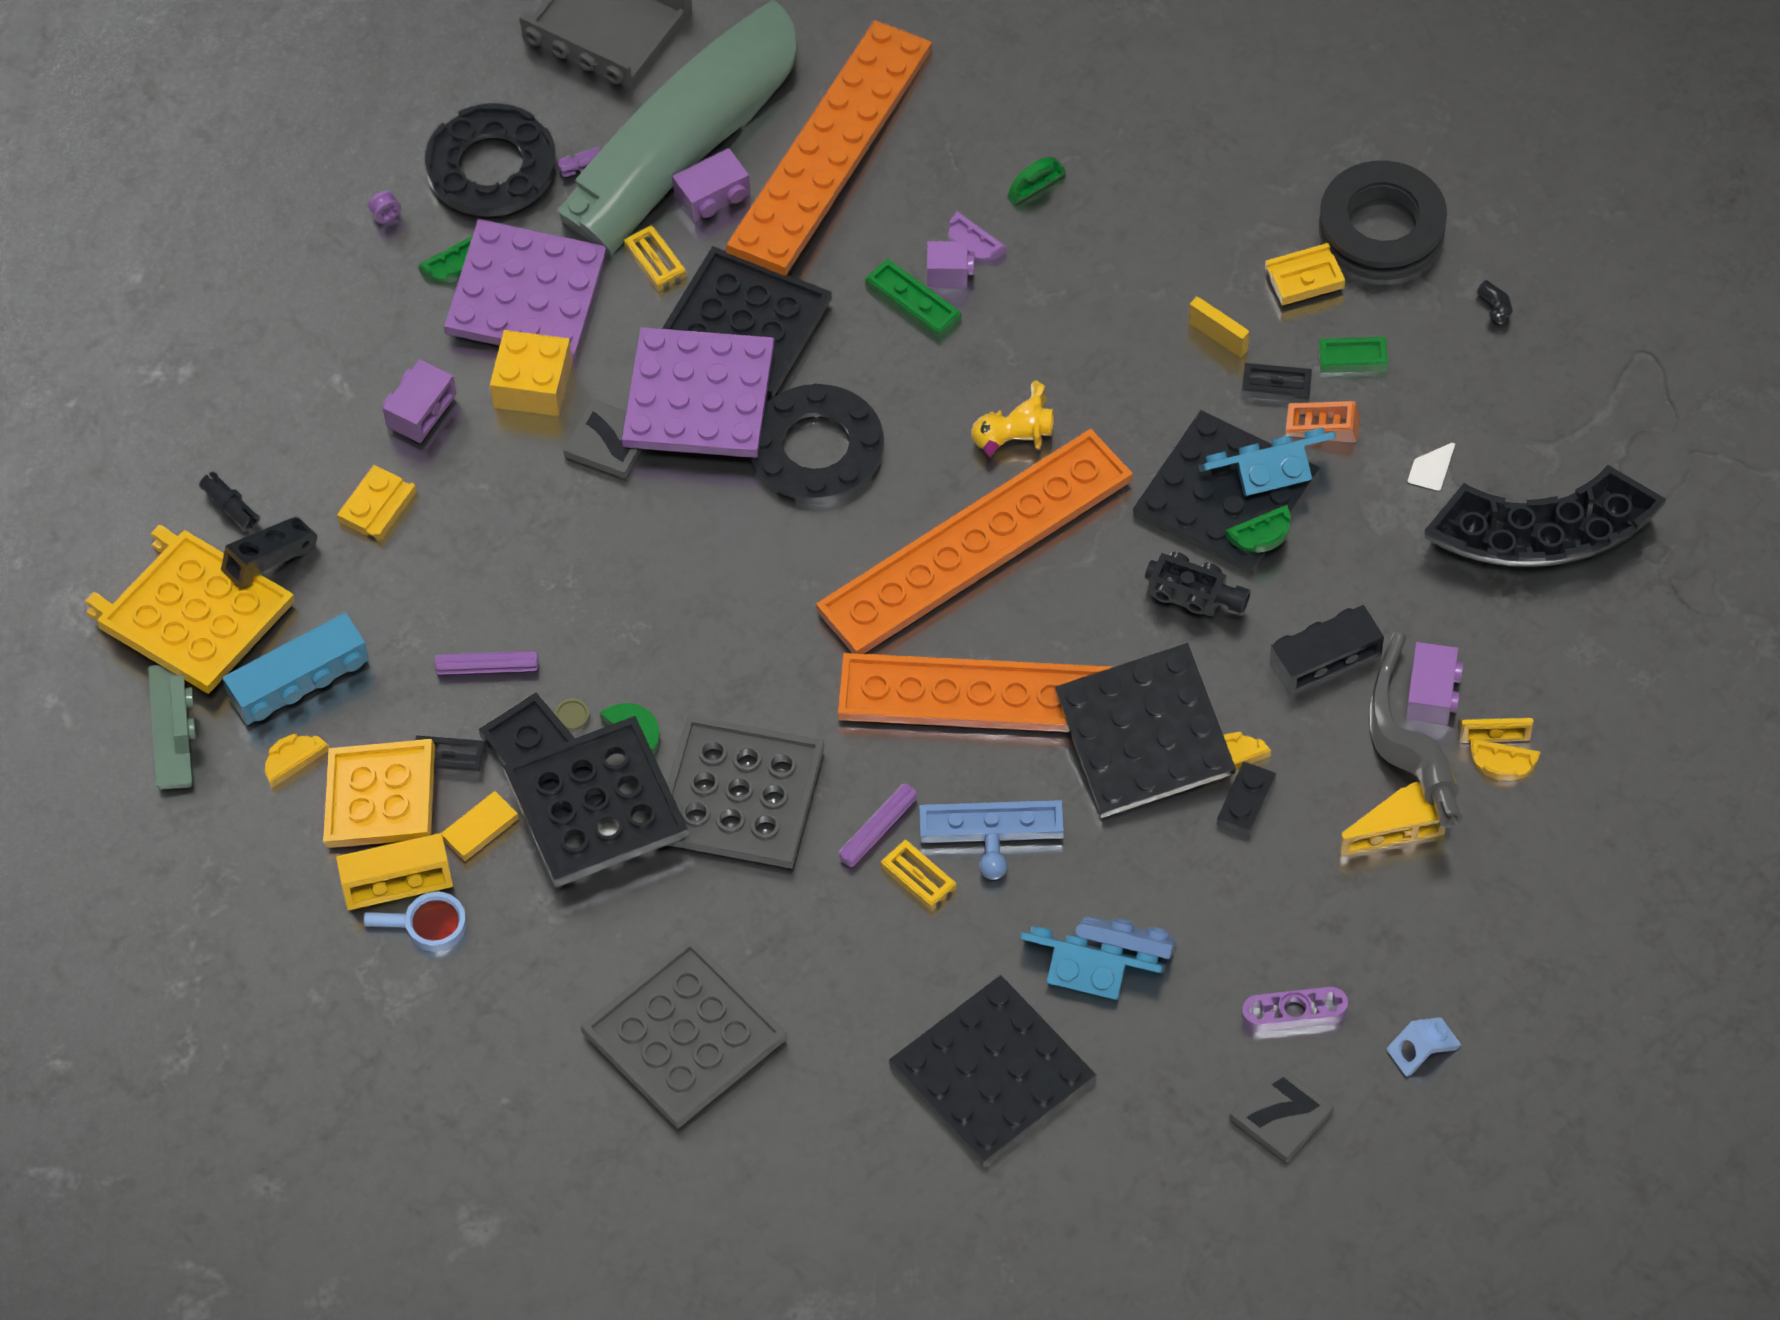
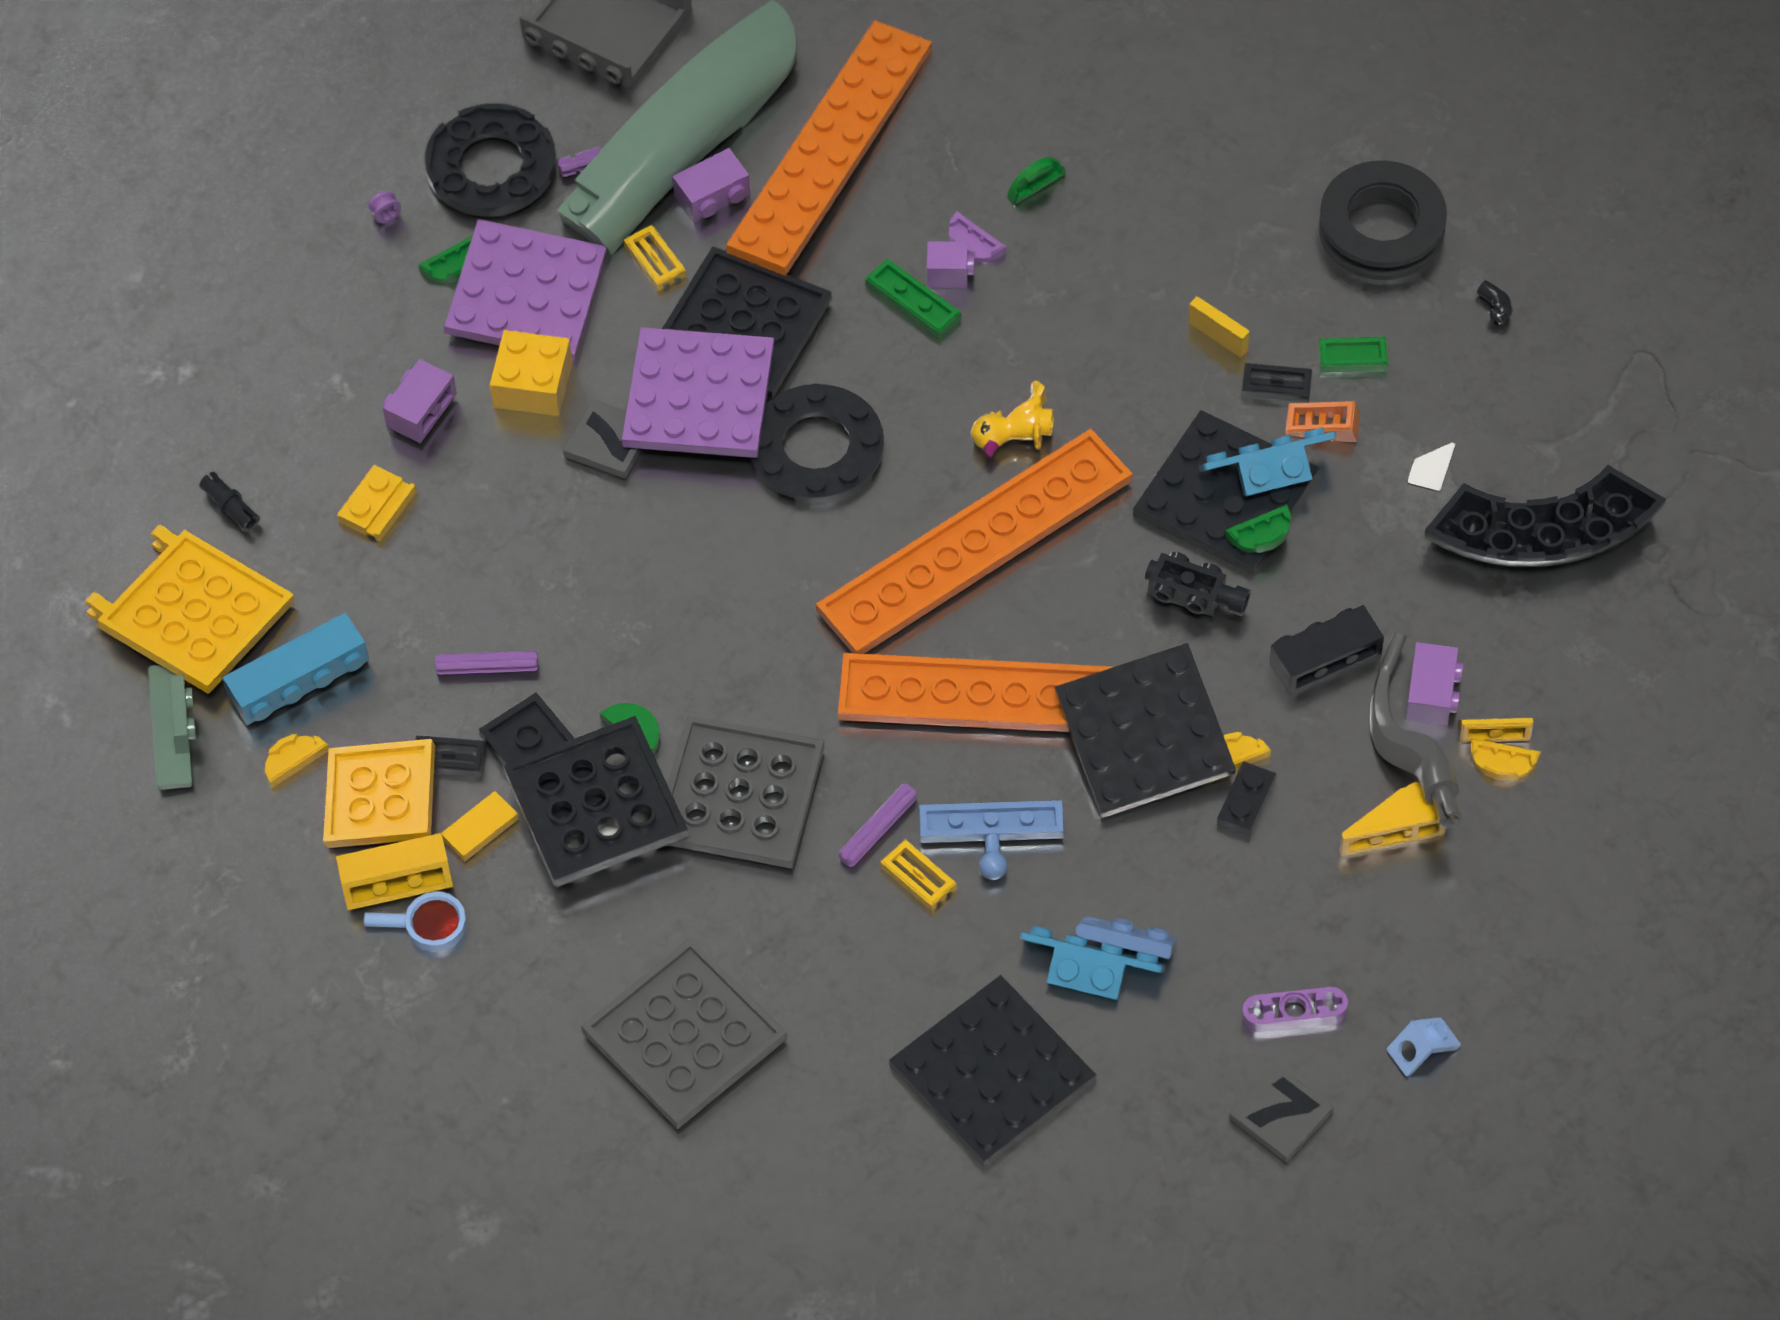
(266, 549): black leg -> none
(573, 714): olive piece -> none
(1305, 274): yellow plate -> none

